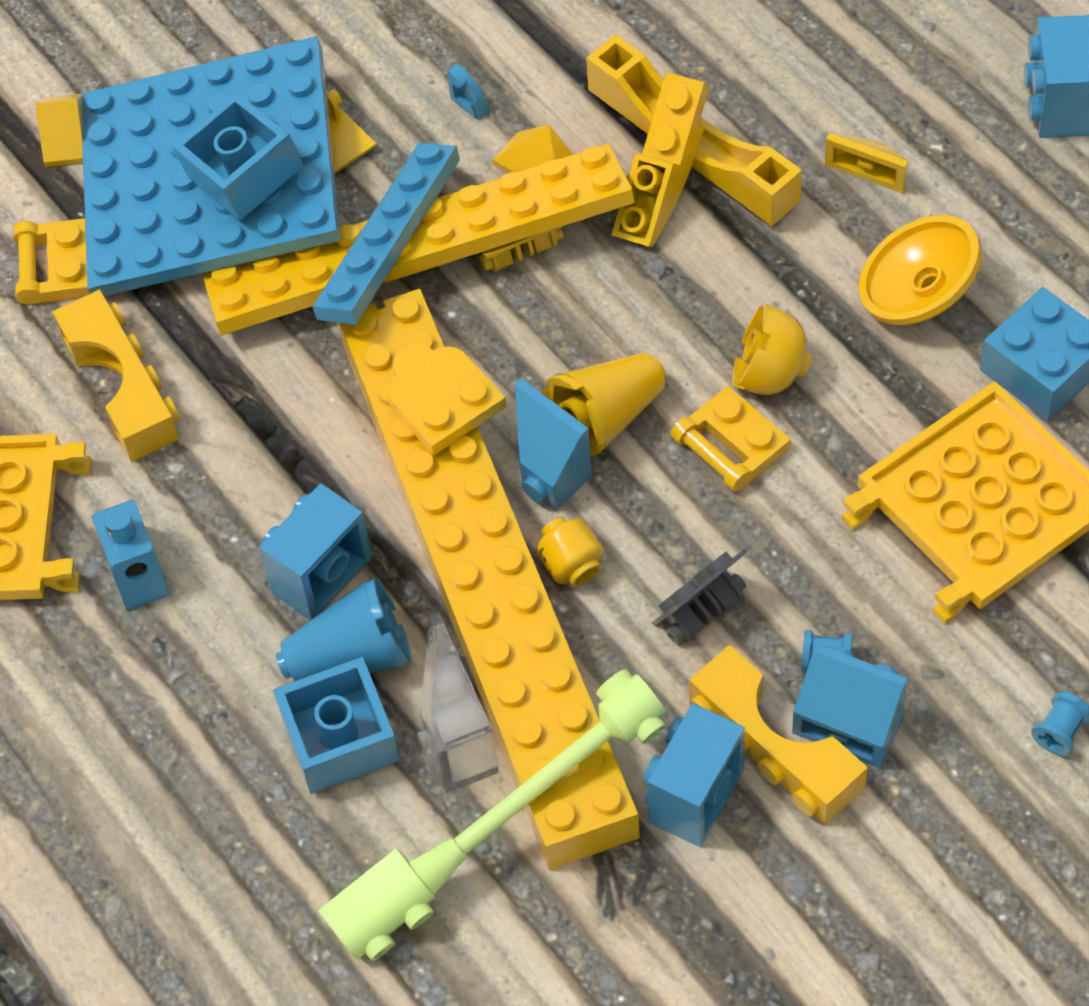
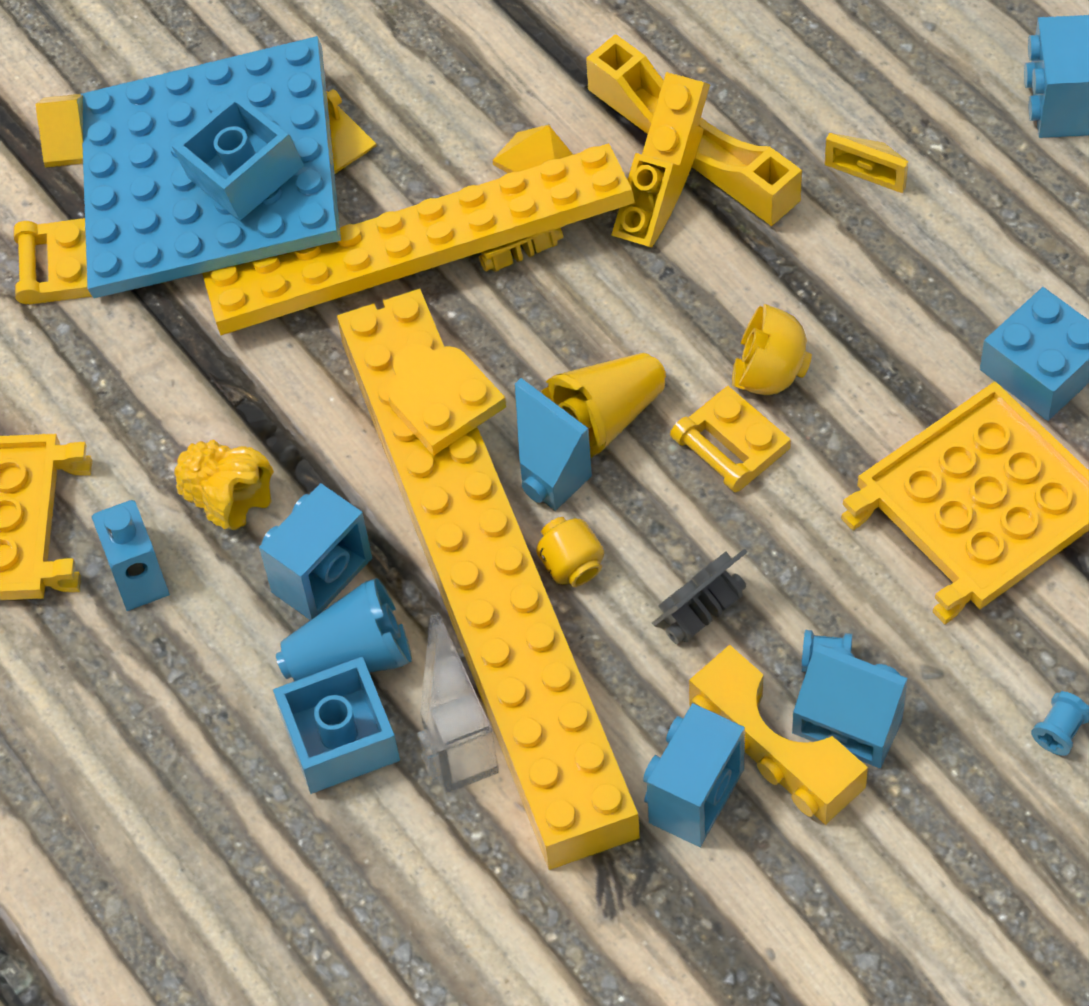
(97, 339): yellow arch -> none
(224, 481): none -> yellow hair
(386, 234): dark azure plate -> none
(400, 889): yellowish green bar -> none
(466, 92): dark azure tile -> none
(920, 270): yellow dish -> none

